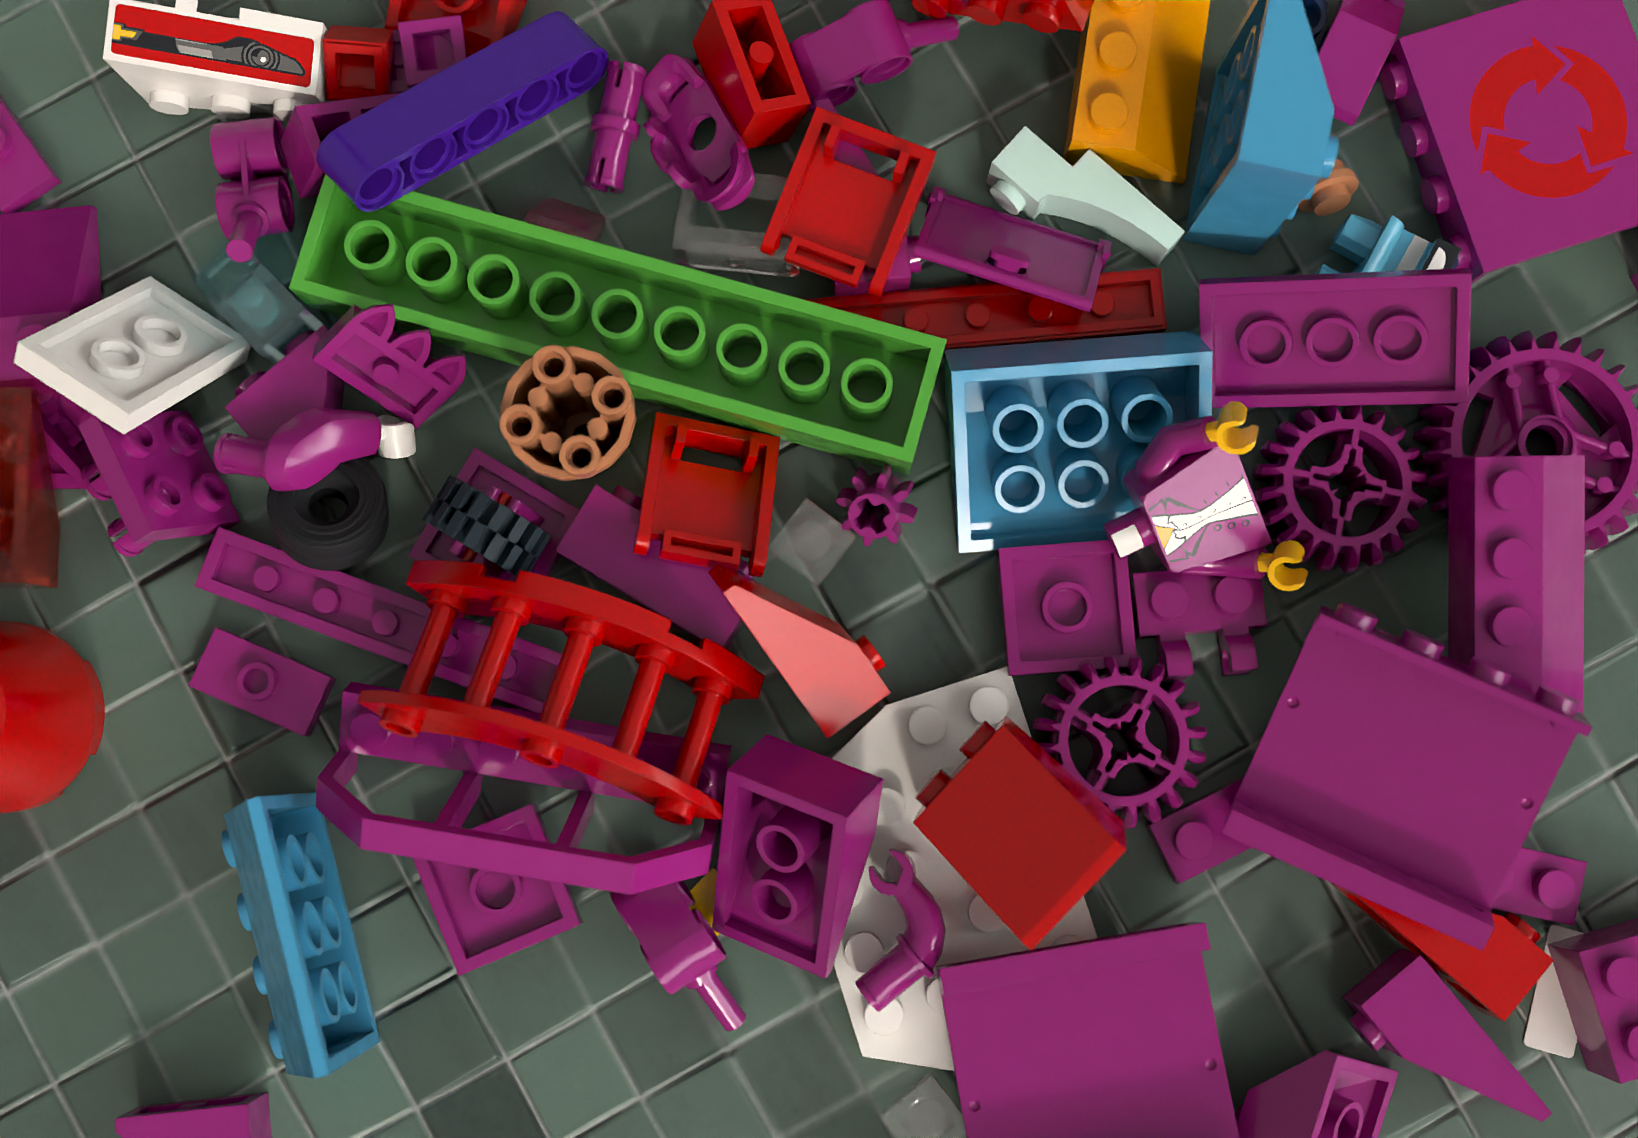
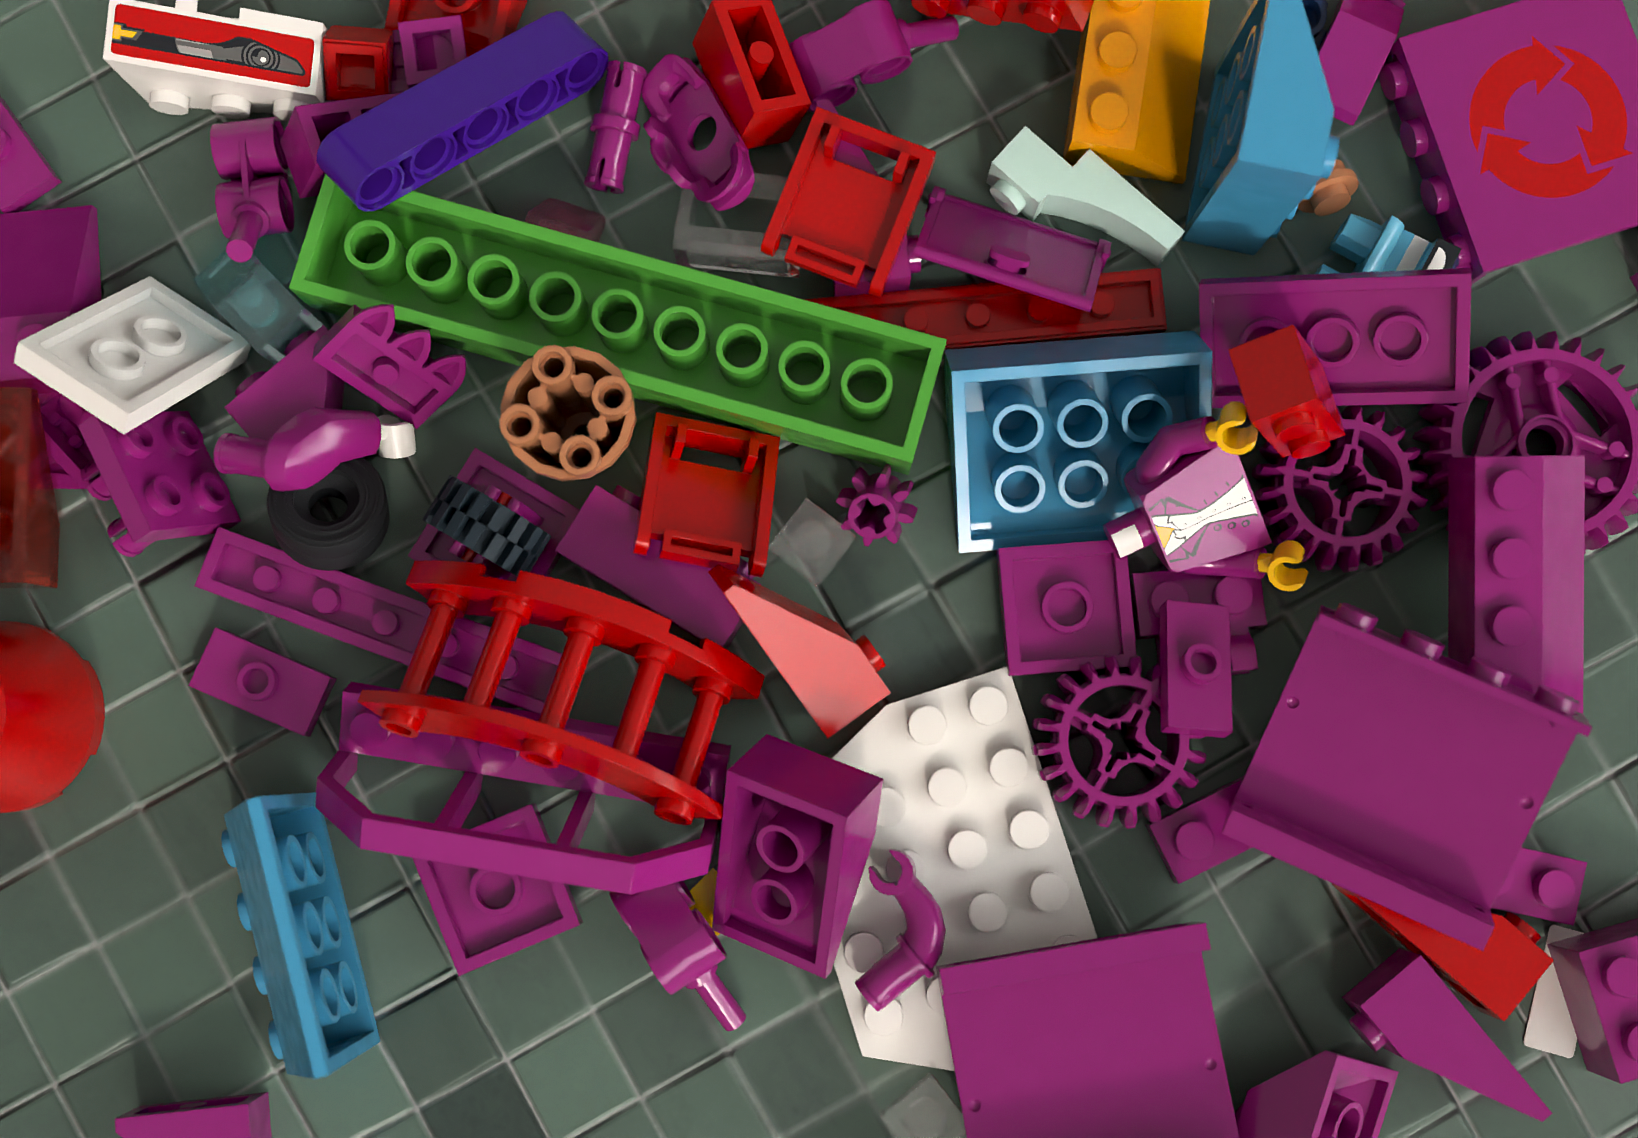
(1019, 829): red slope -> none
(1195, 669): none -> magenta plate
(1287, 393): none -> red brick

